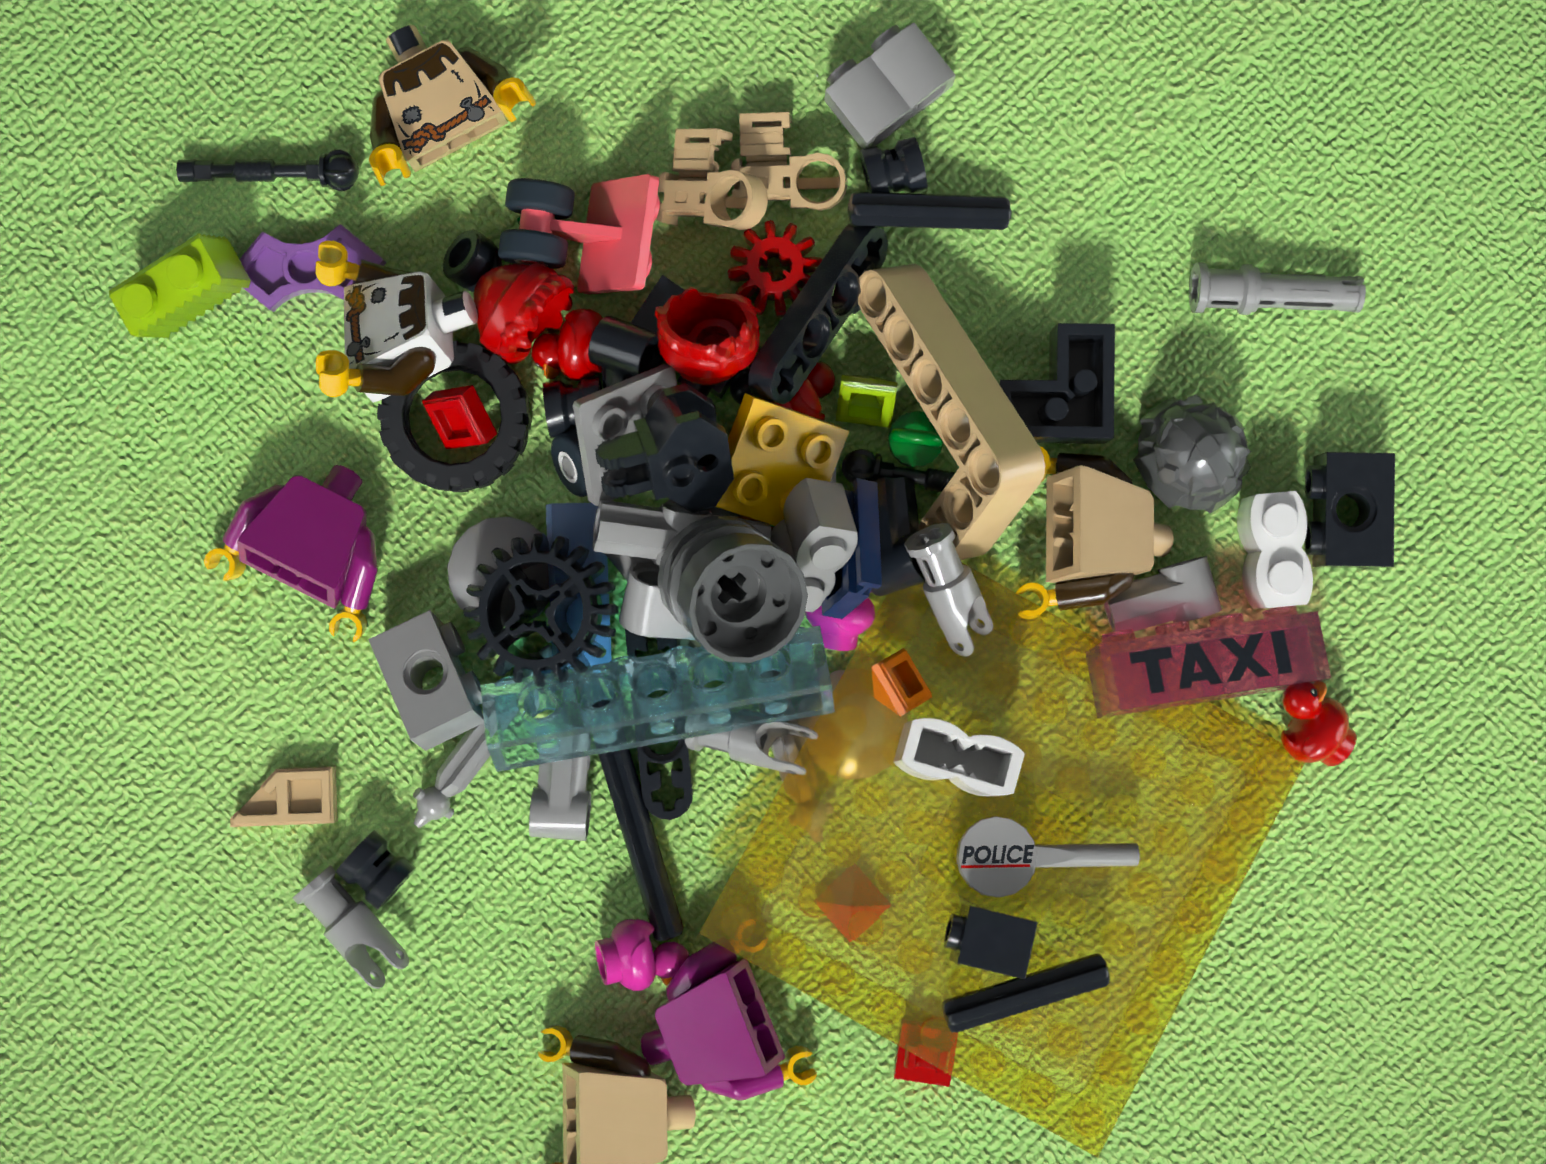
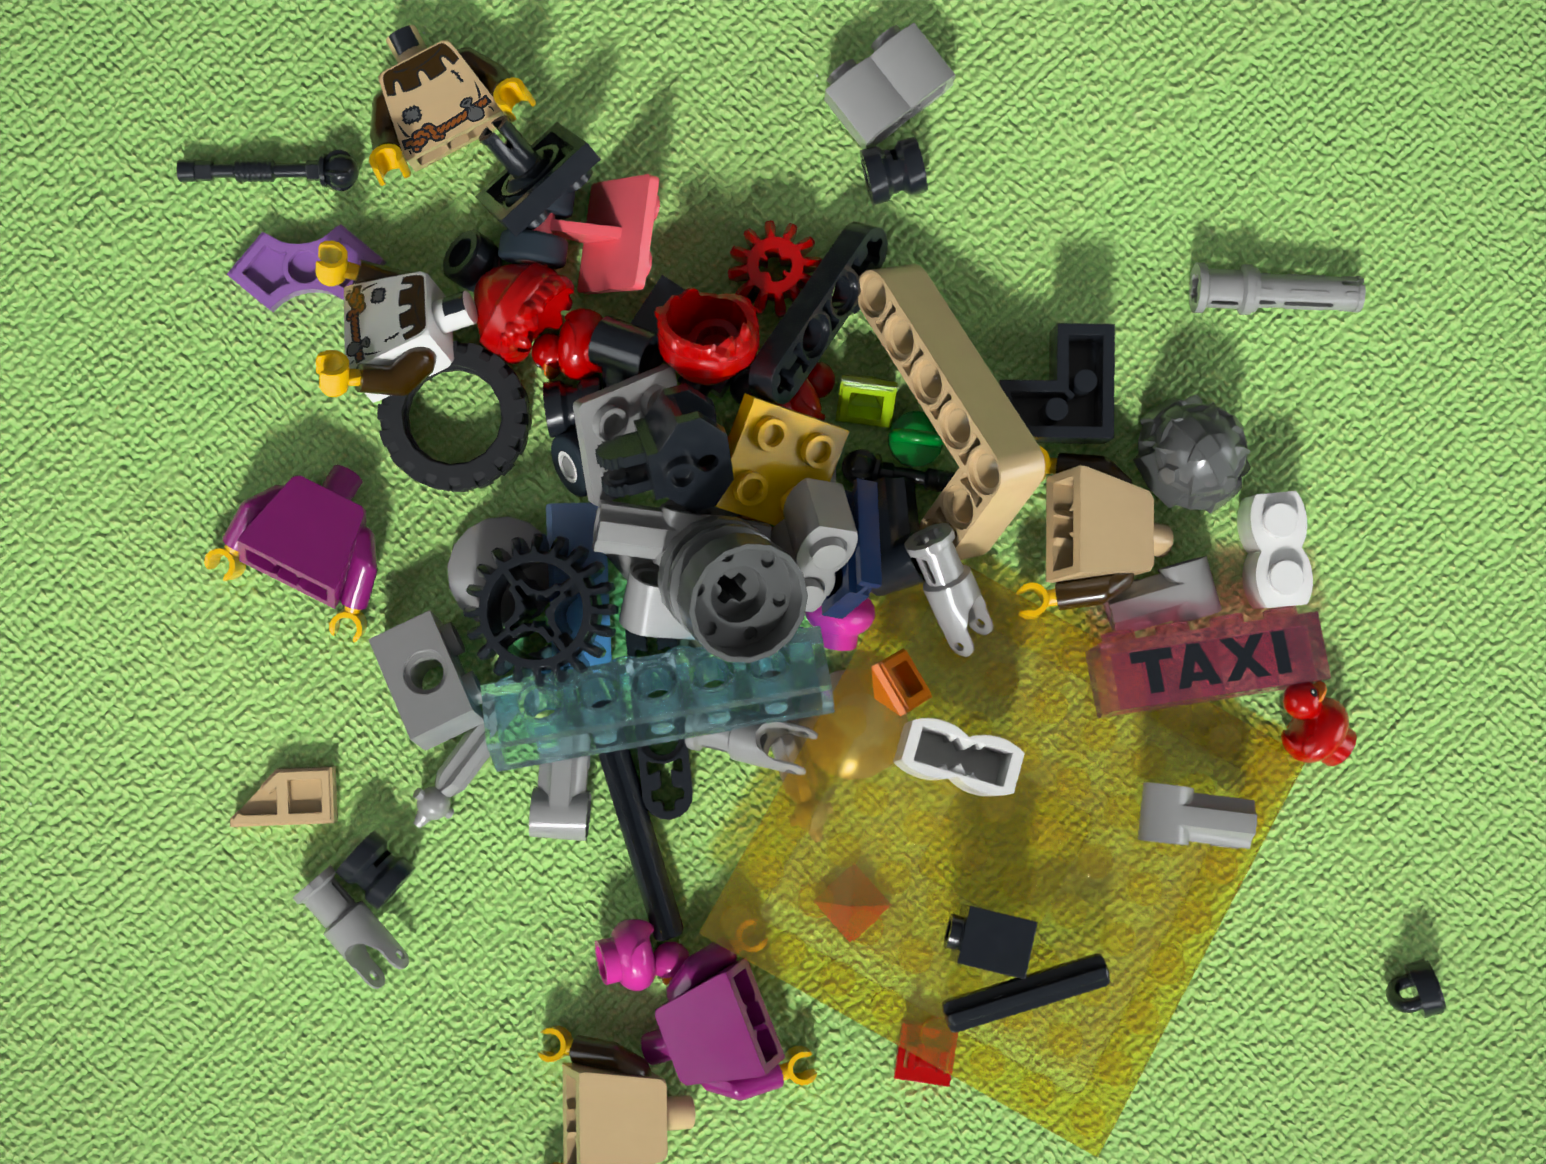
(179, 286): lime brick -> none
(459, 417): red tile -> none
(555, 162): none -> black plate
(701, 178): tan piece -> none
(768, 162): tan piece -> none
(929, 211): black axle -> none
(1001, 856): light grey piece -> none
(1180, 816): none -> light grey piece
(1371, 484): black brick -> none
(1424, 987): none -> black tile

